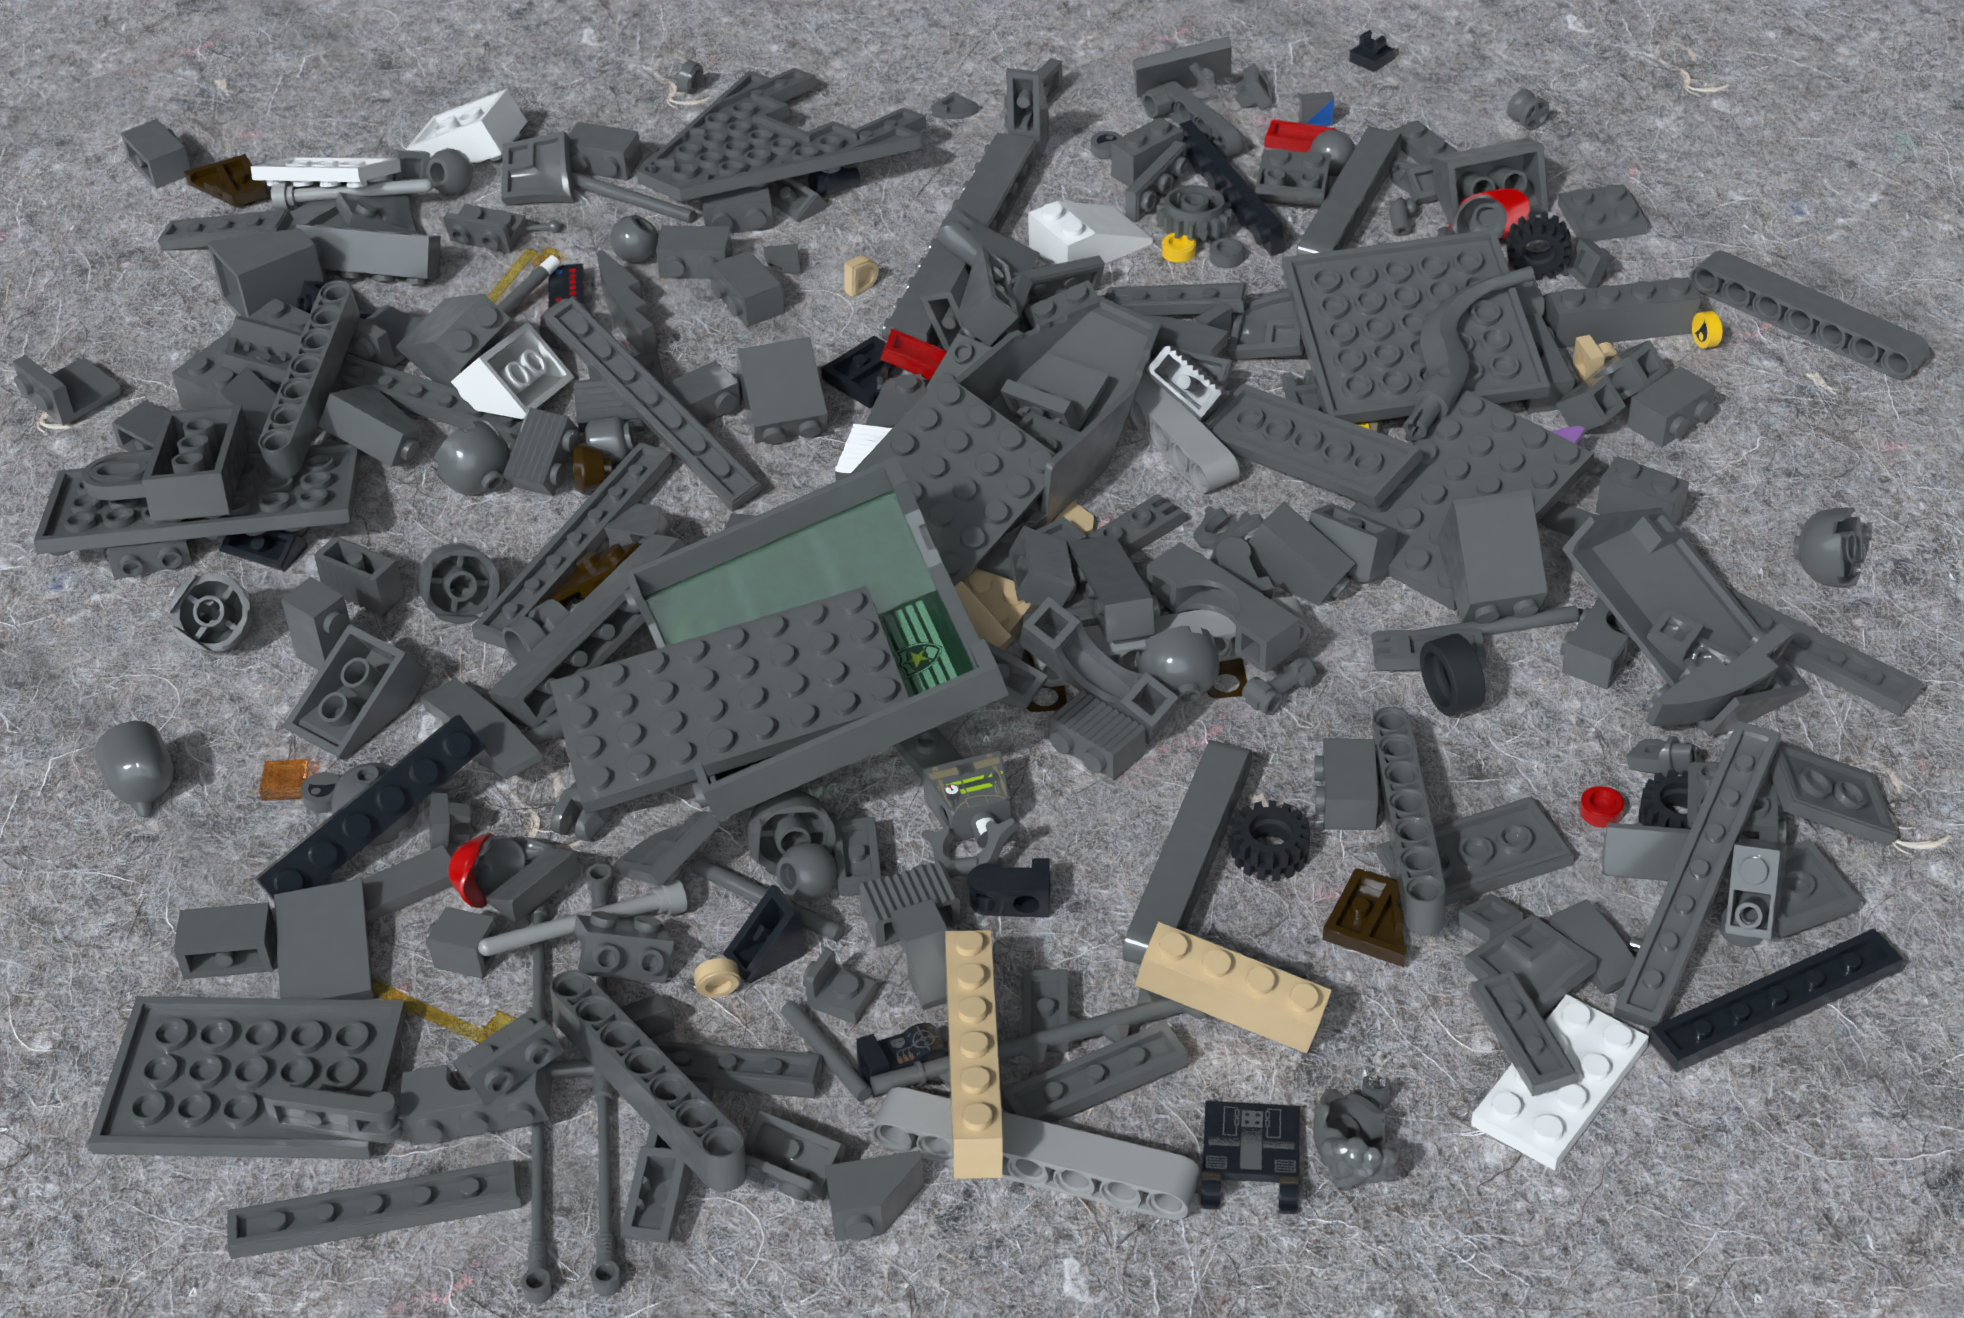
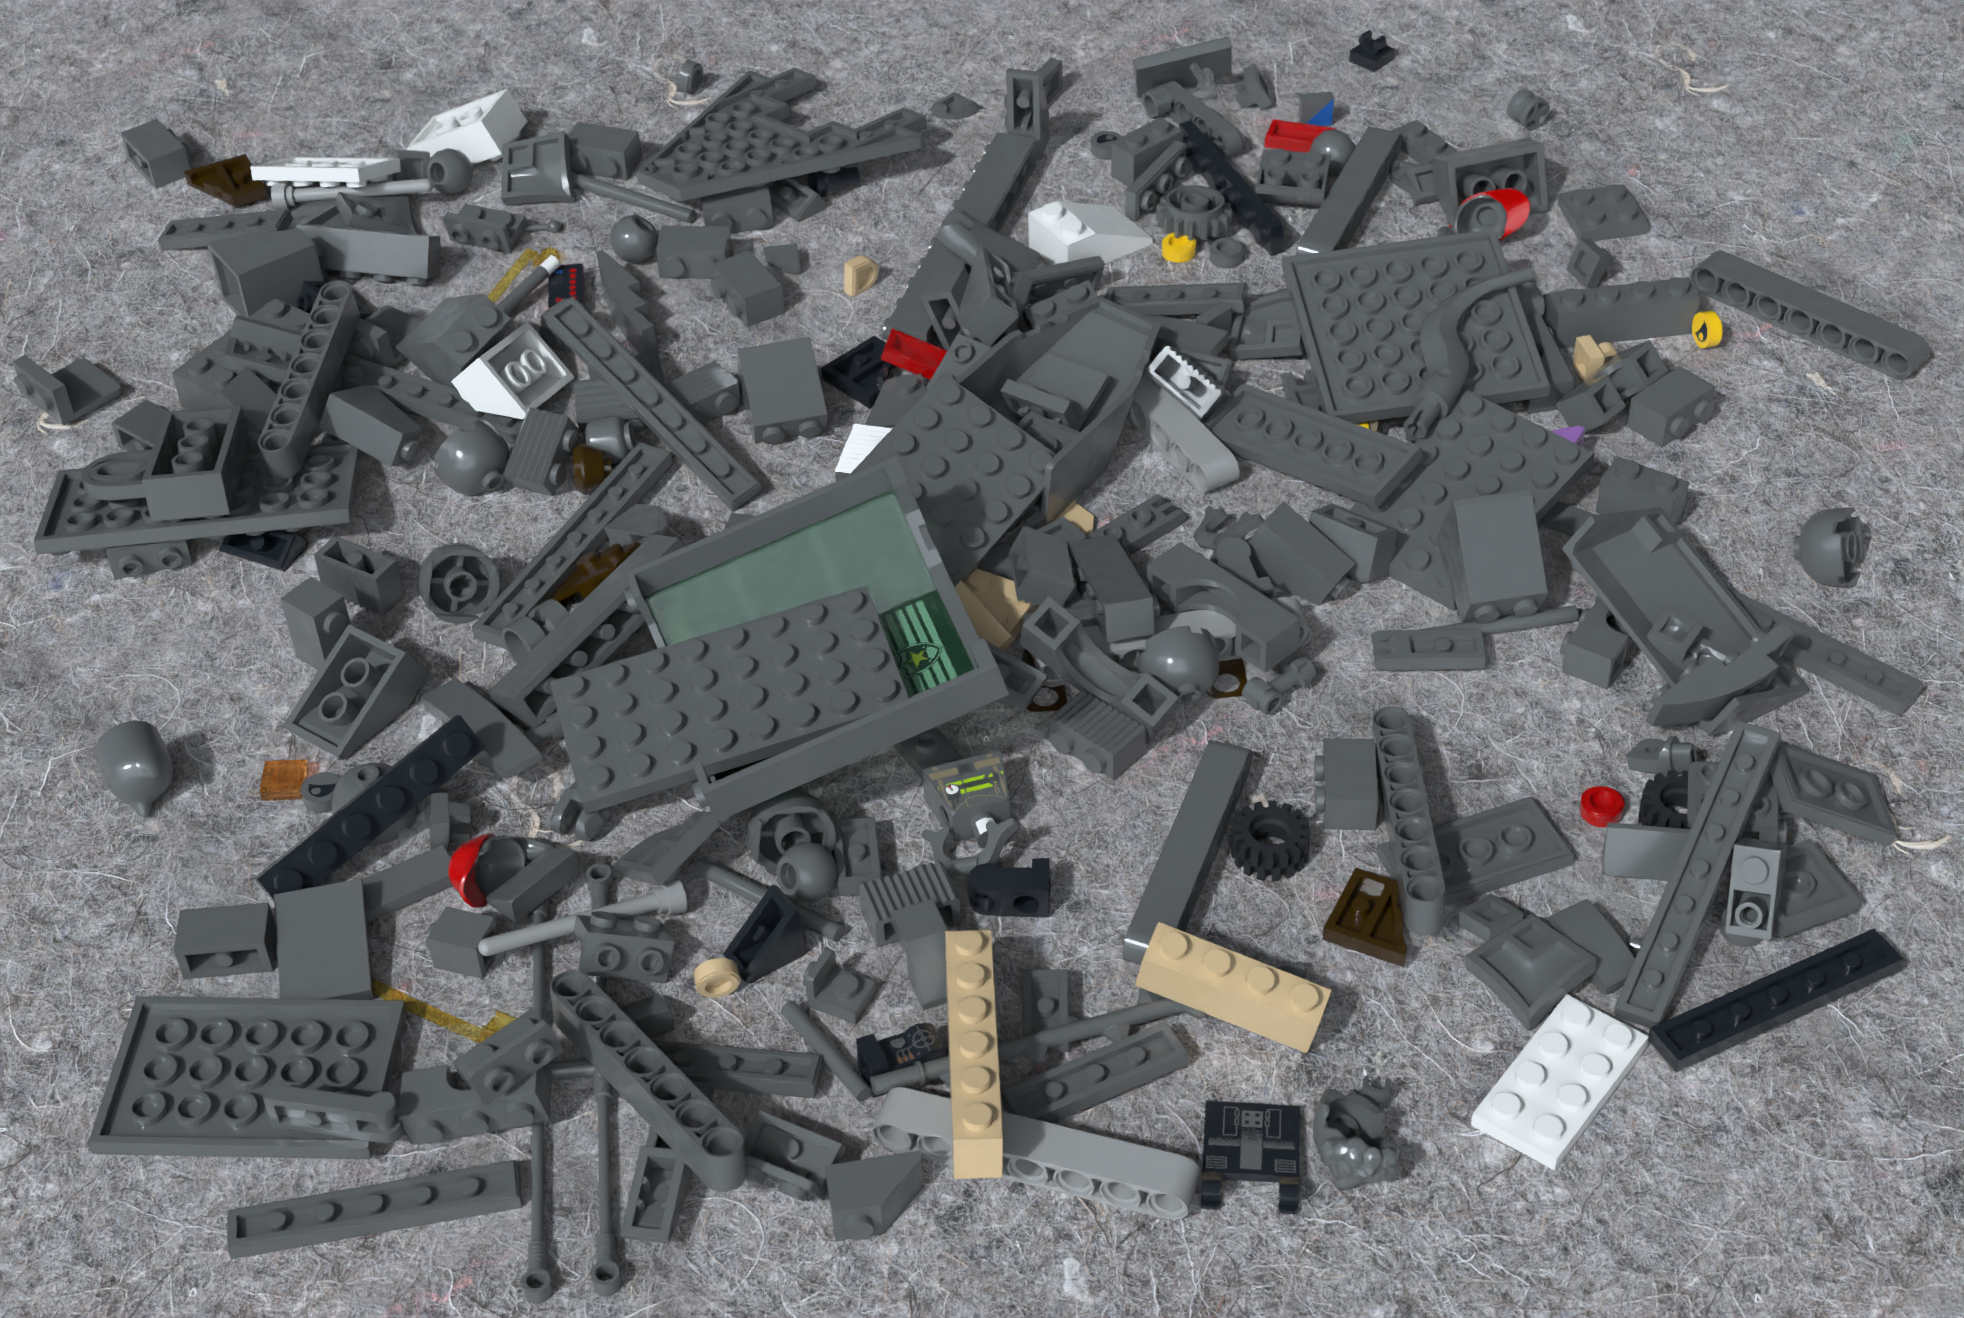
(212, 612): dark grey cylinder -> none
(1399, 214): dark grey arm -> none
(1452, 674): black tyre -> none
(1523, 1033): dark grey tile -> none
(1539, 229): black tyre -> none

